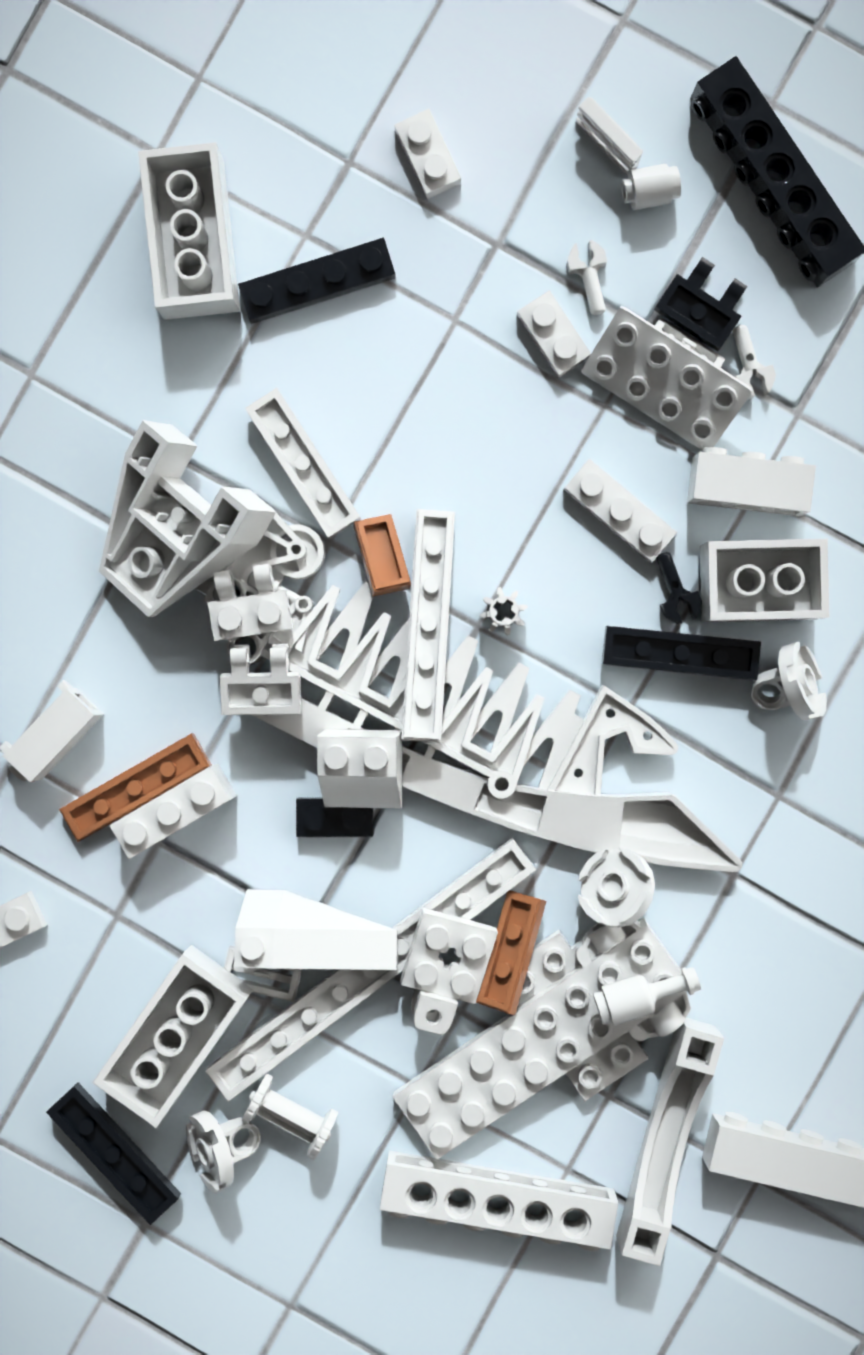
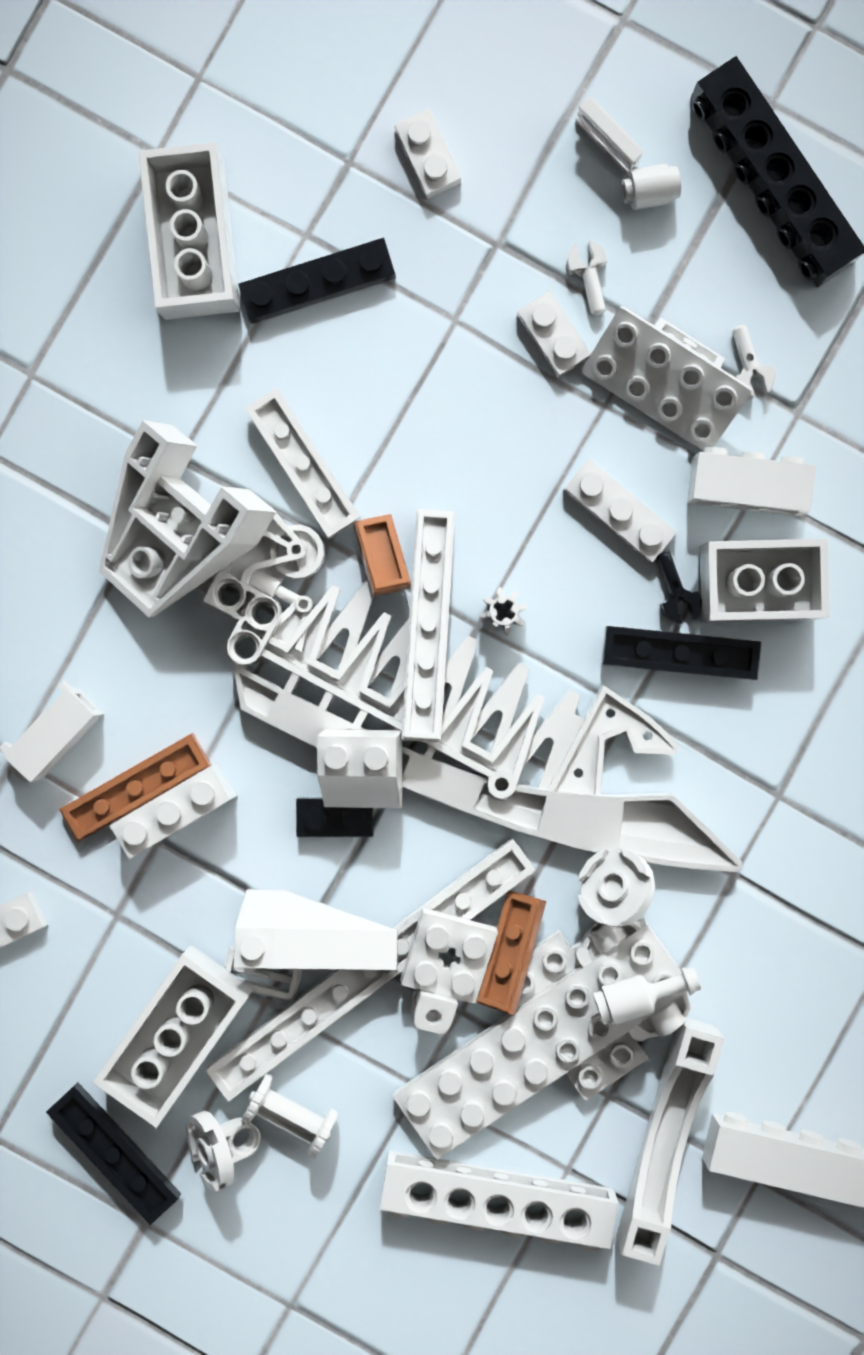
(249, 614): white plate -> none
(260, 692): white plate -> none
(697, 310): black plate -> none
(796, 681): white tile -> none

